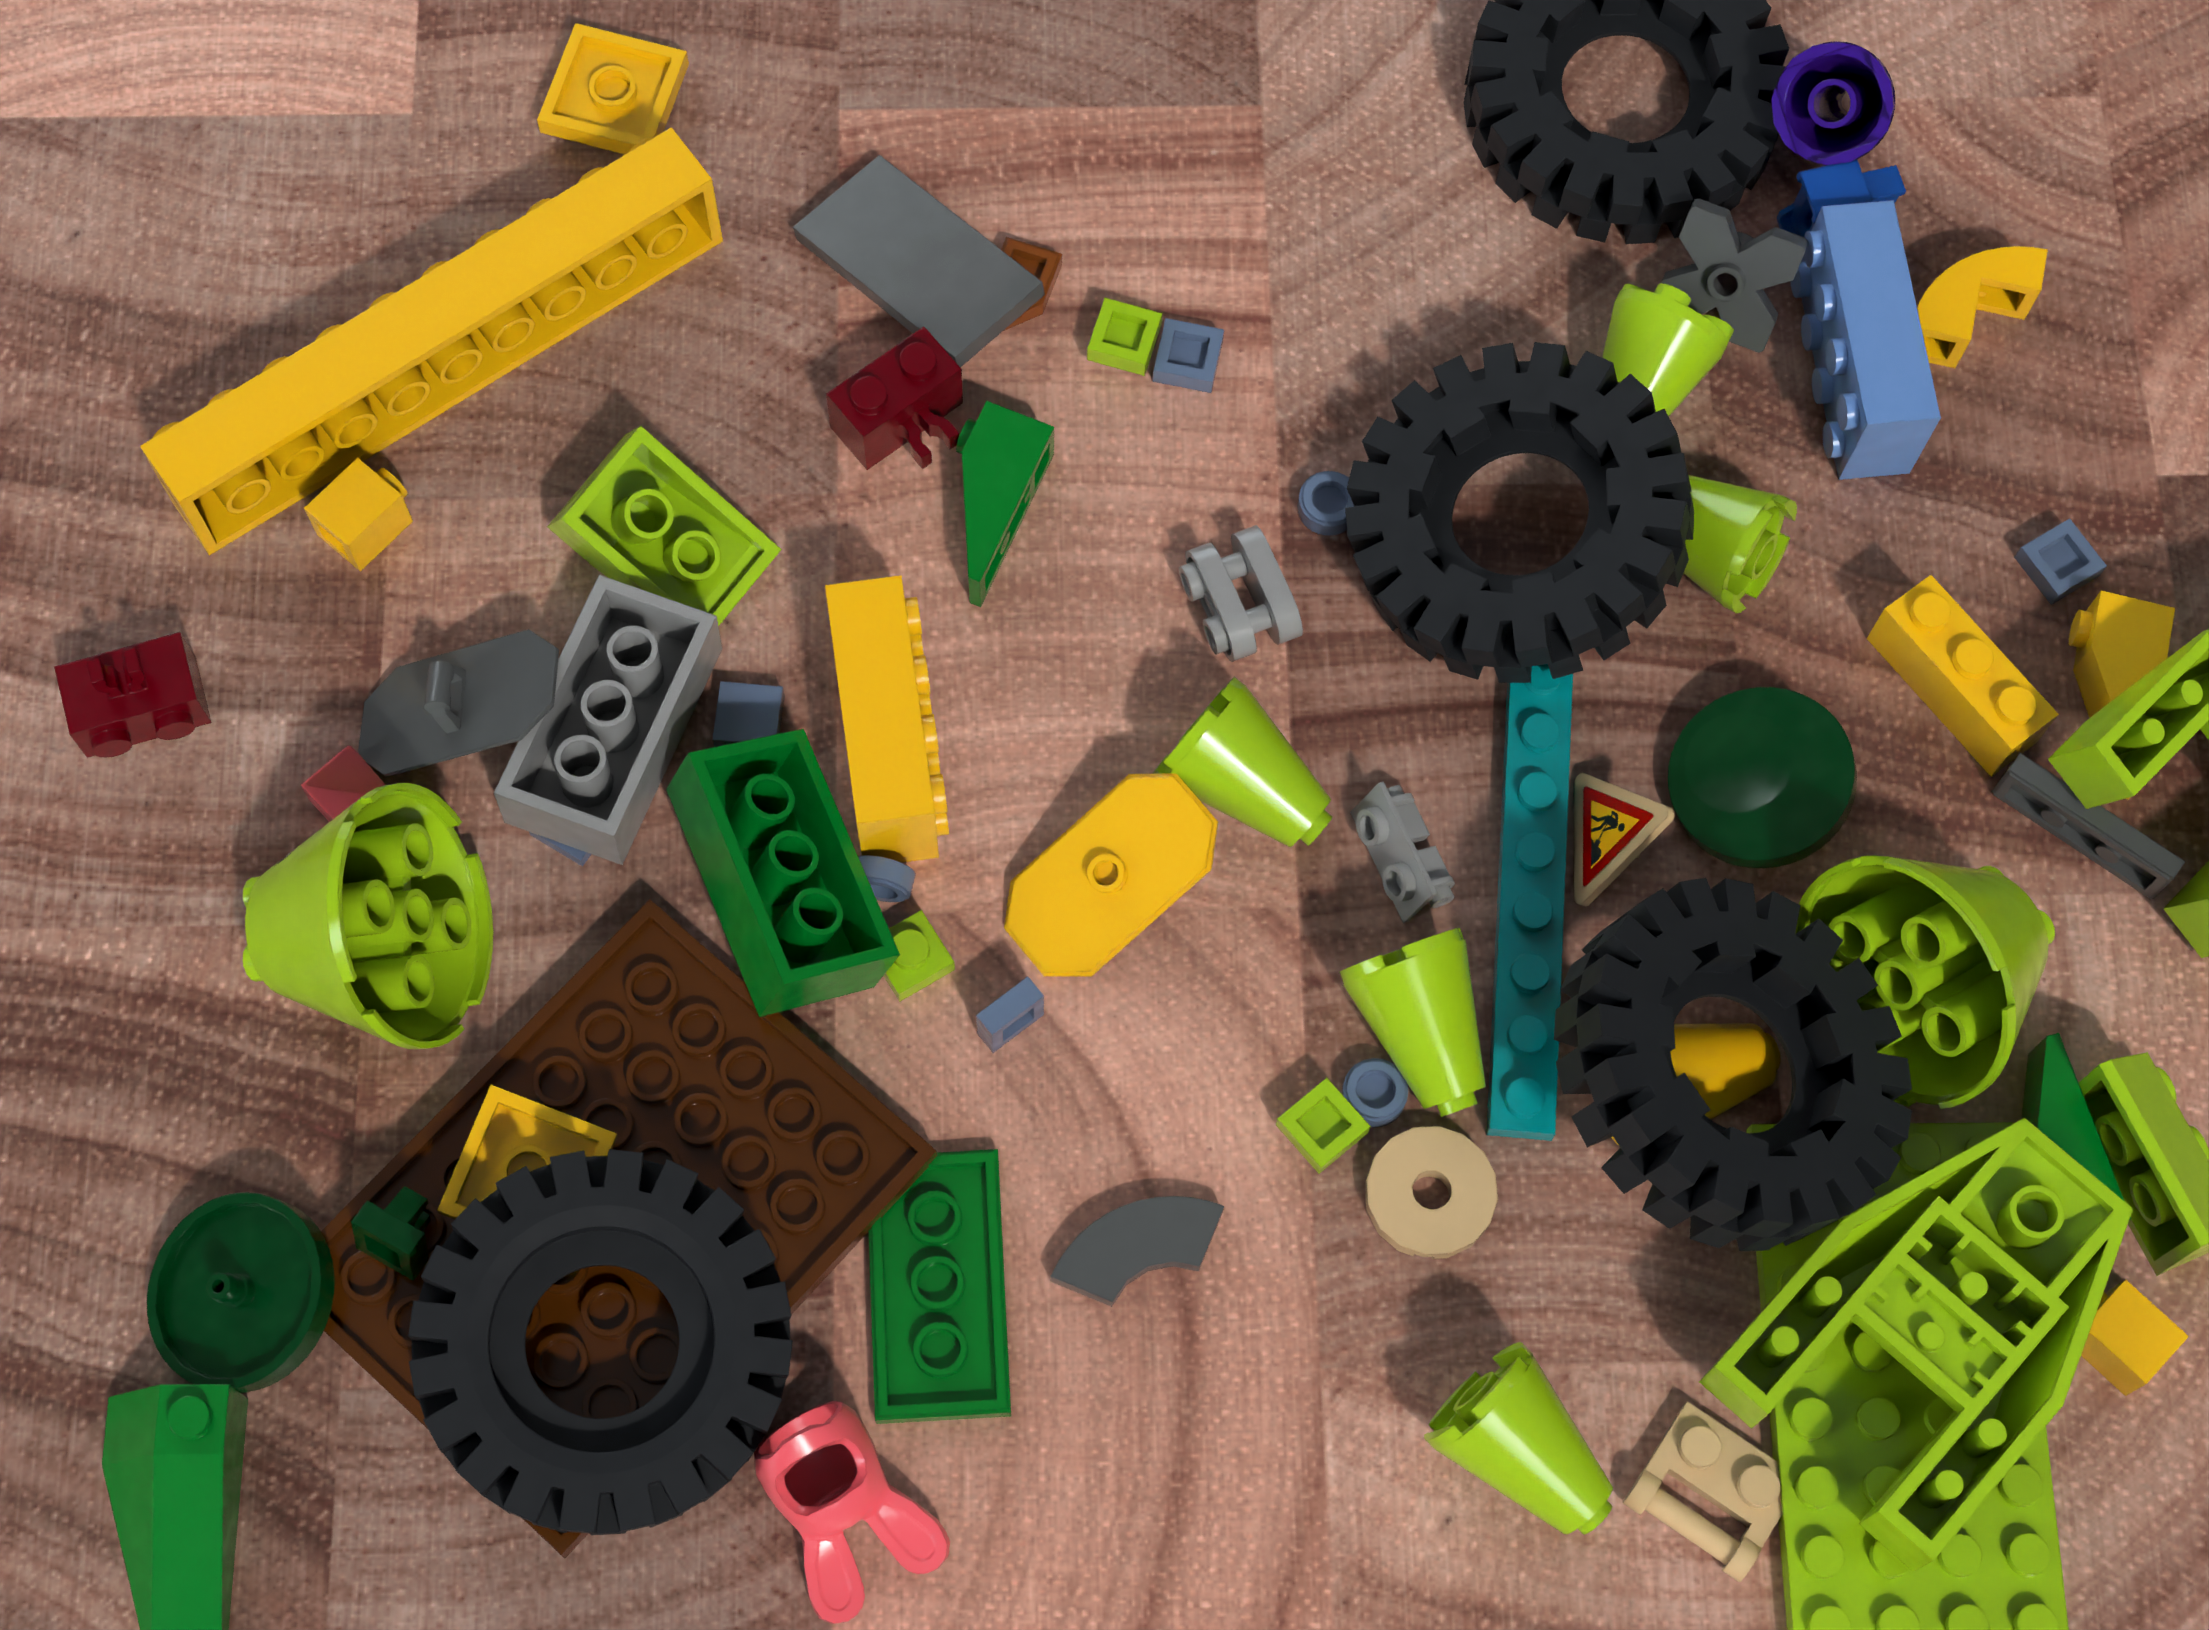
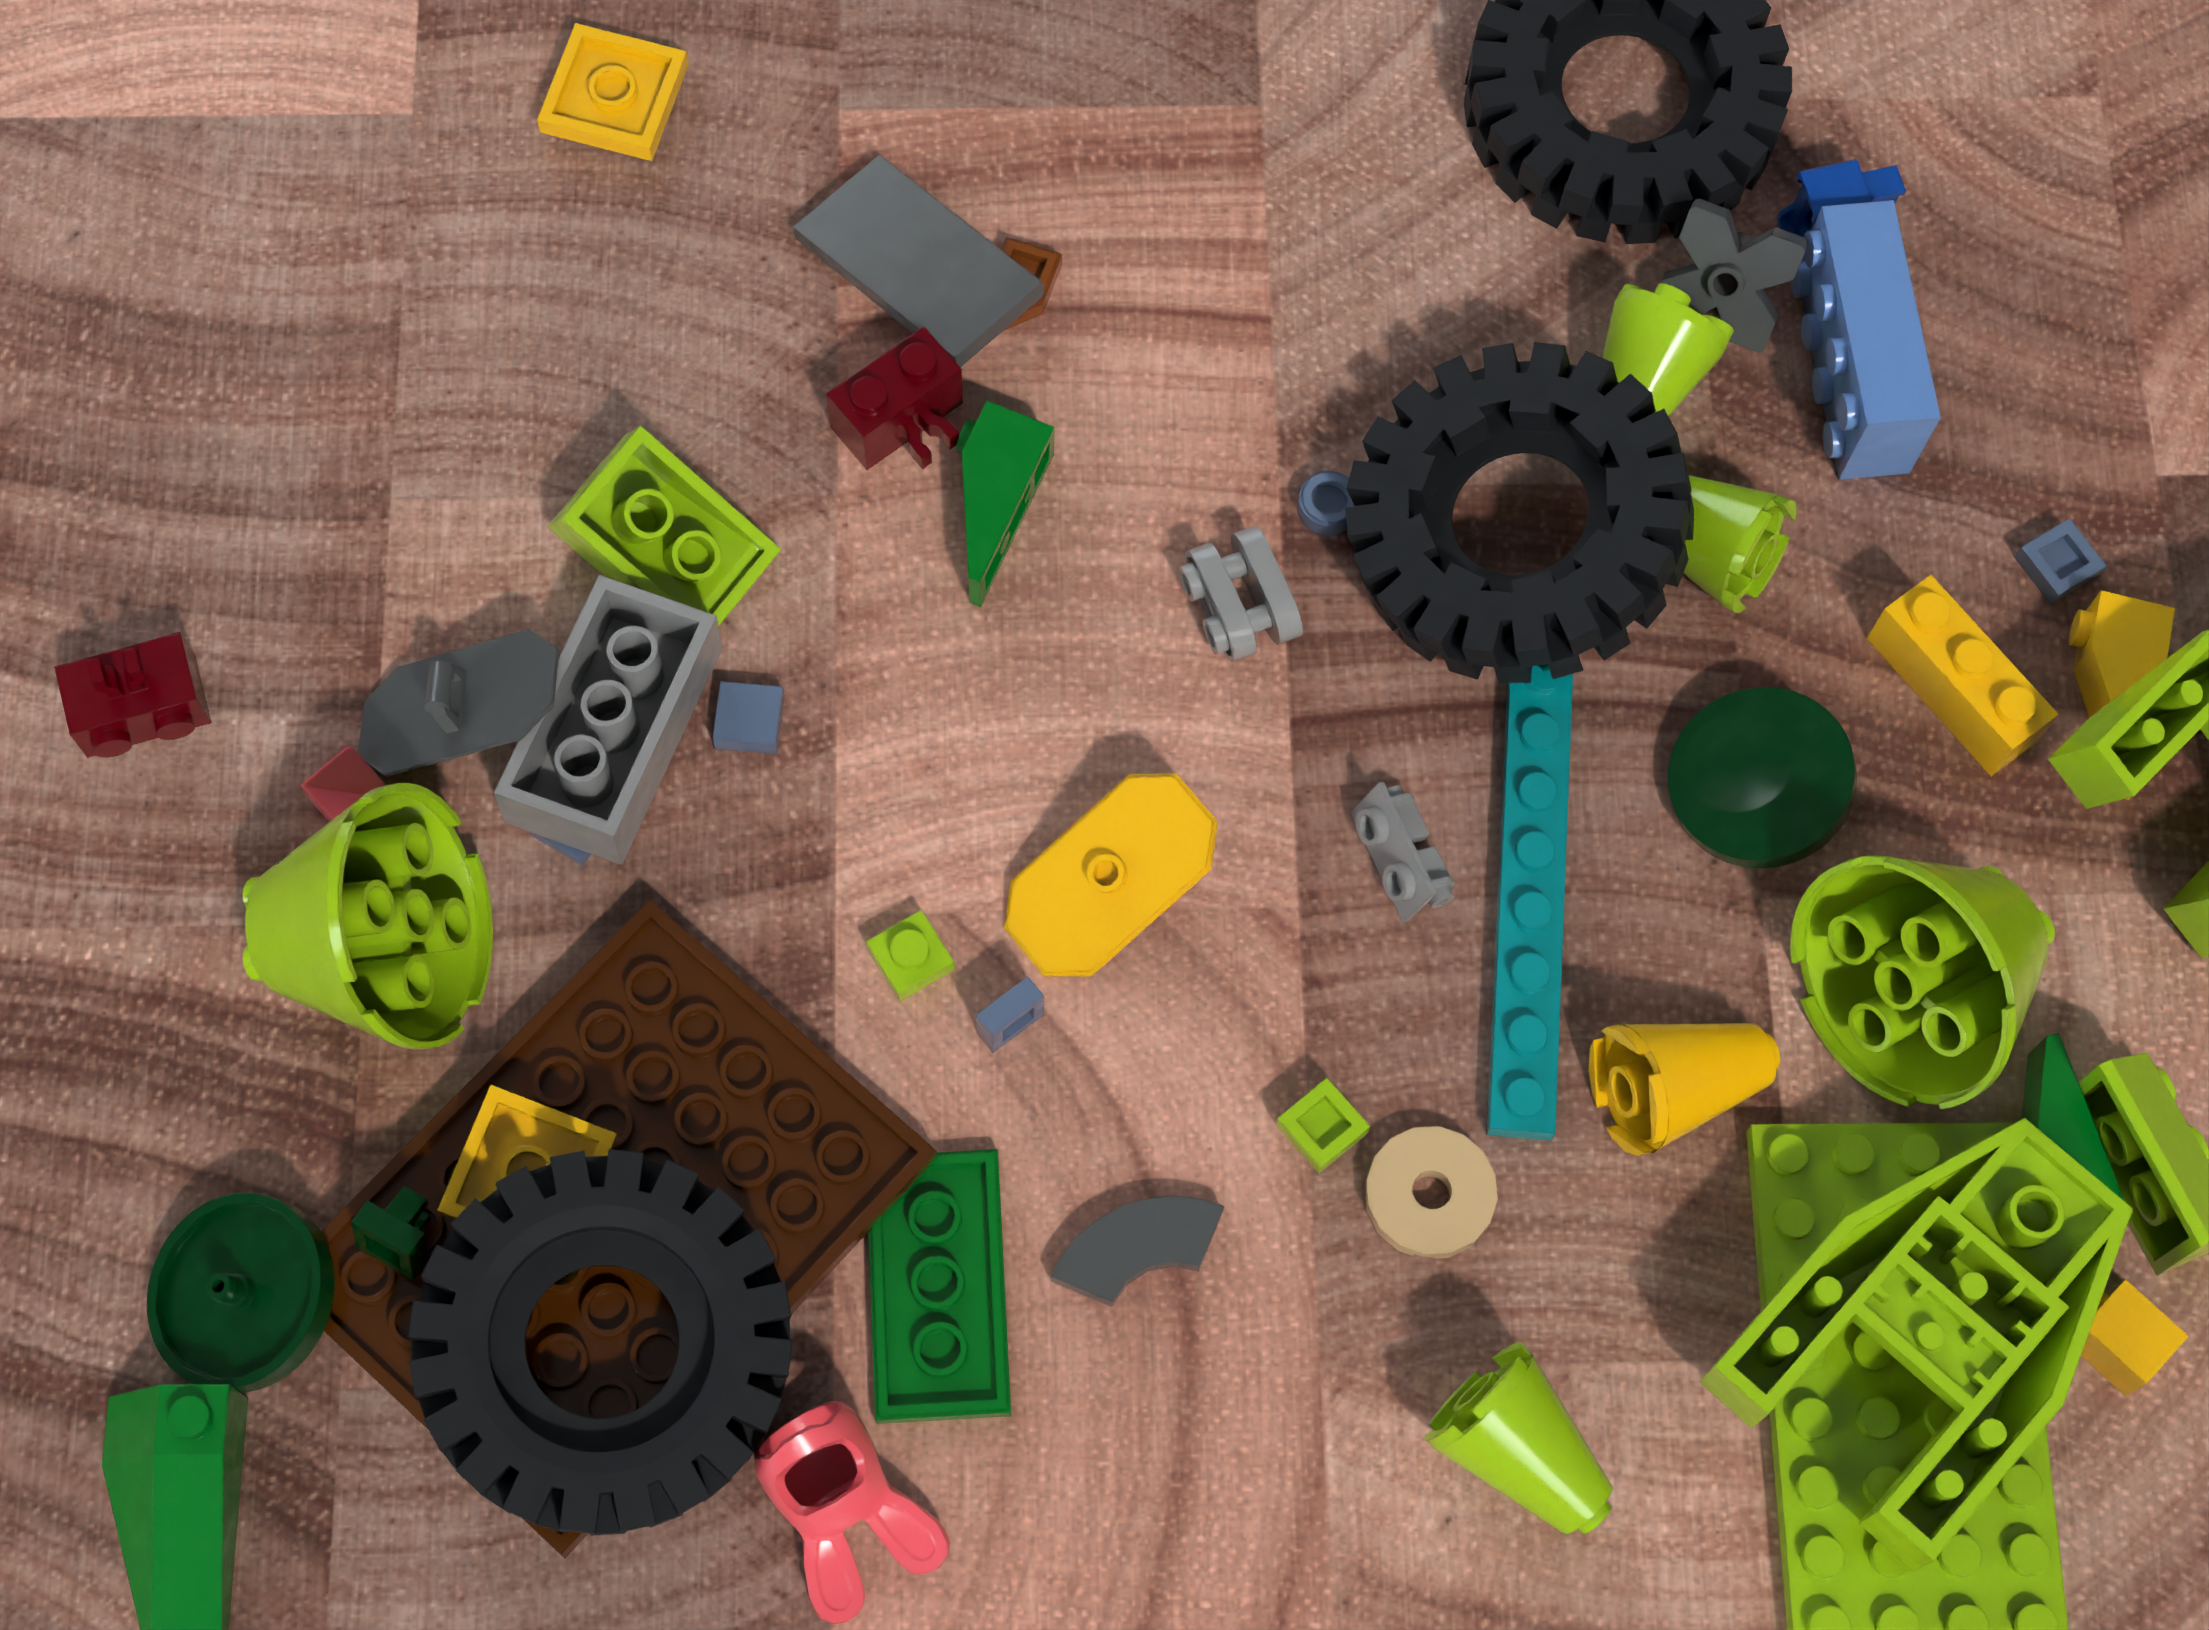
(360, 512): yellow brick -> none
(436, 340): yellow brick -> none
(781, 871): green brick -> none
(887, 719): yellow brick -> none
(888, 878): sand blue tile -> none
(1124, 336): lime plate -> none
(1188, 355): sand blue tile -> none
(1249, 770): lime cone -> none
(1376, 1091): sand blue tile -> none
(1424, 1017): lime cone -> none
(1610, 833): piece -> none
(1722, 1471): tan plate -> none
(1810, 107): dark purple cone -> none
(1841, 1105): black tyre -> none
(1990, 281): yellow brick -> none
(2090, 831): dark grey tile -> none

